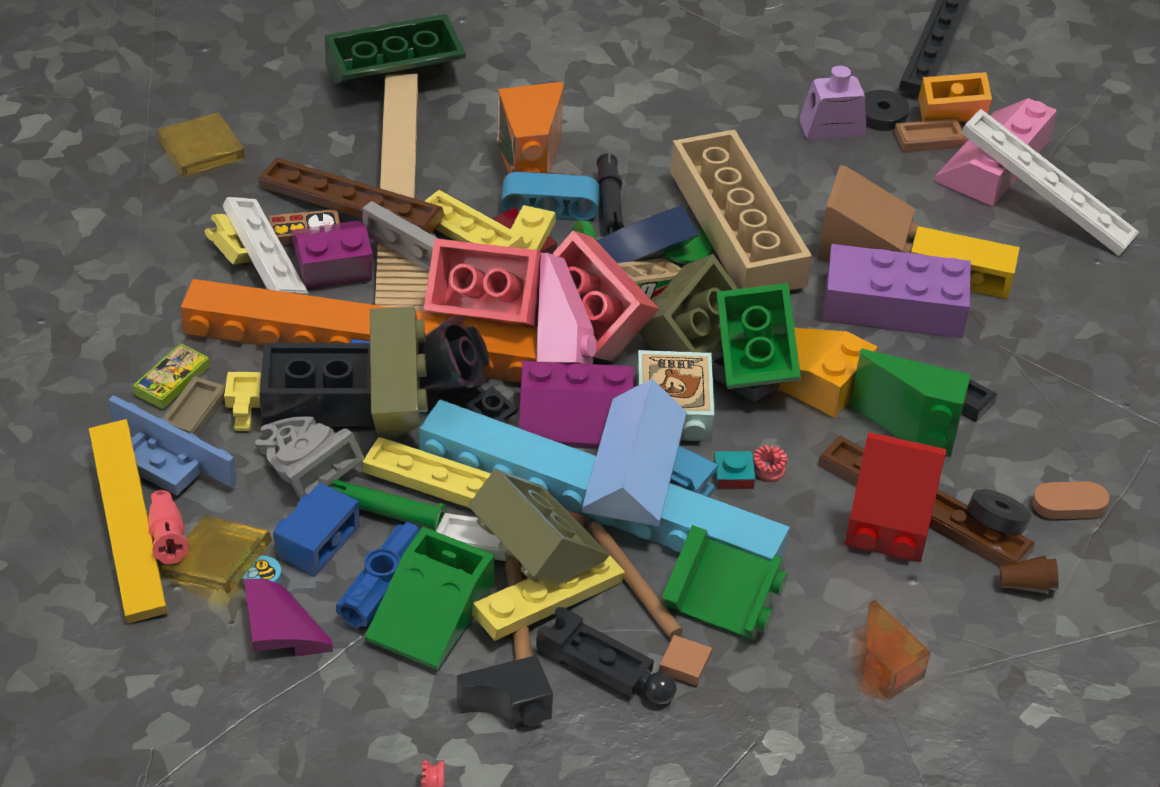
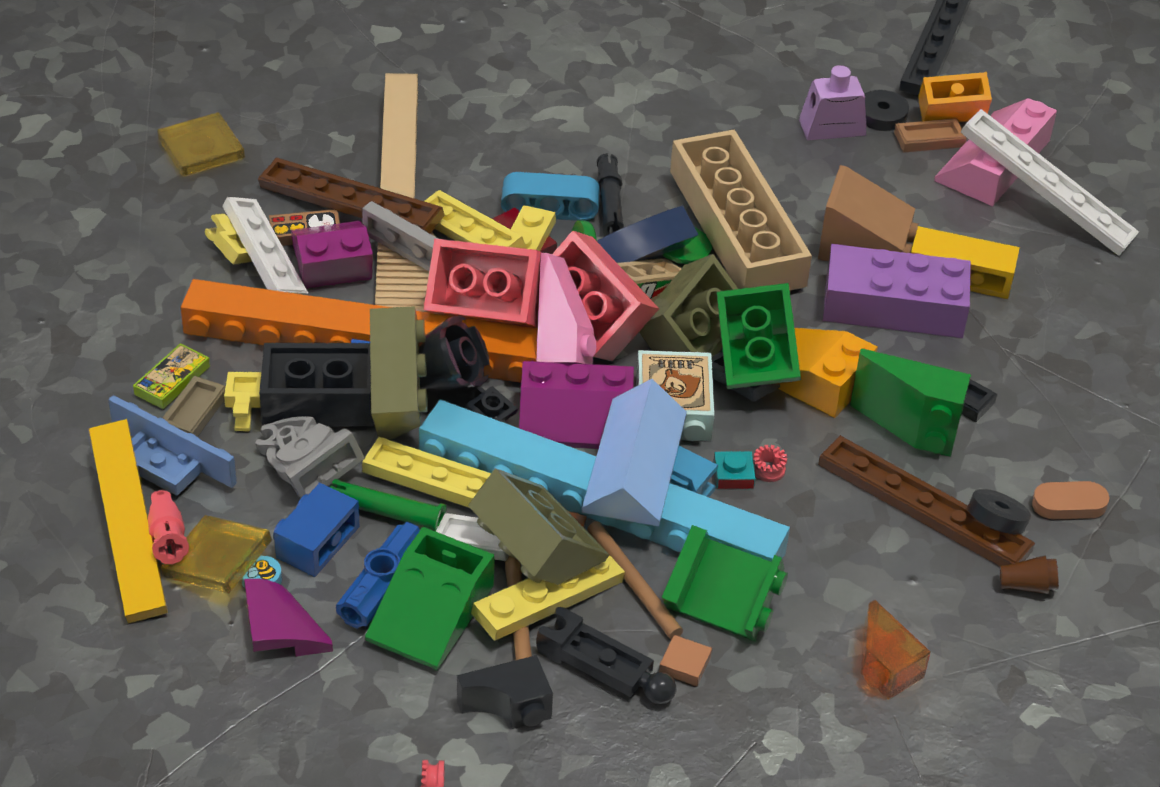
(392, 49): dark green slope -> none
(530, 126): orange slope -> none
(895, 496): red slope -> none

